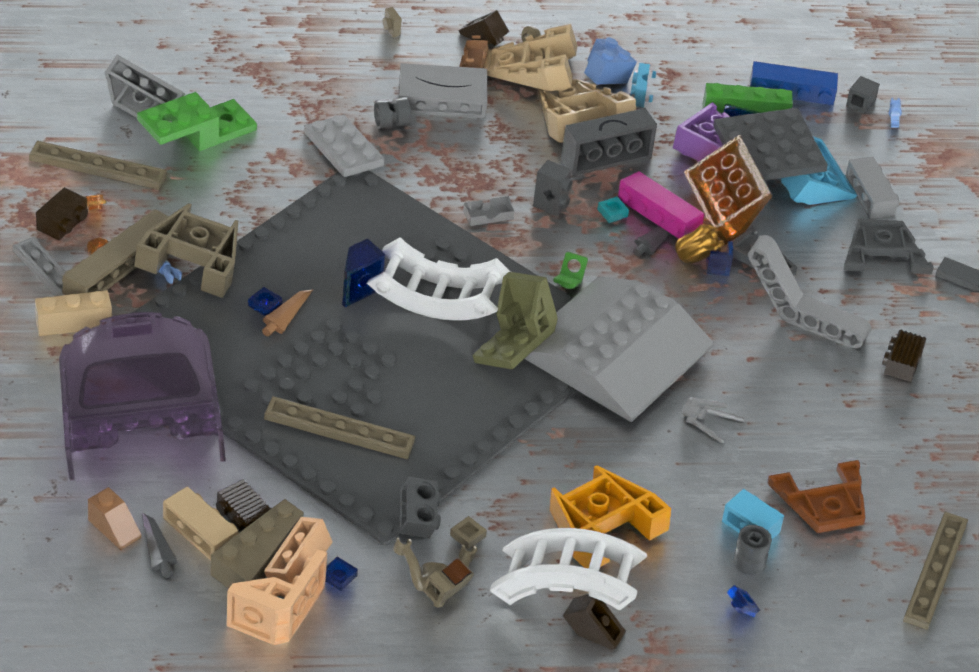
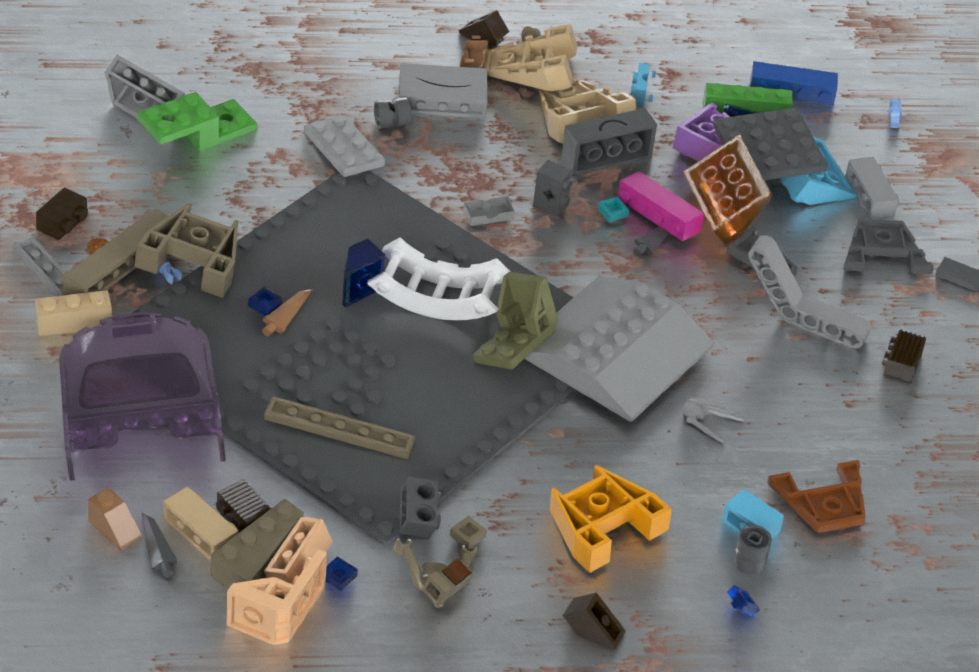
(95, 202): clear orange plate -> none
(98, 165): dark tan tile -> none
(392, 22): dark tan plate -> none
(563, 576): white fence -> none
(570, 279): bright green bracket -> none
(609, 63): medium blue brick -> none
(698, 244): pearl gold piece -> none
(720, 262): clear blue panel -> none
(862, 94): dark grey brick -> none
(935, 570): dark tan tile -> none

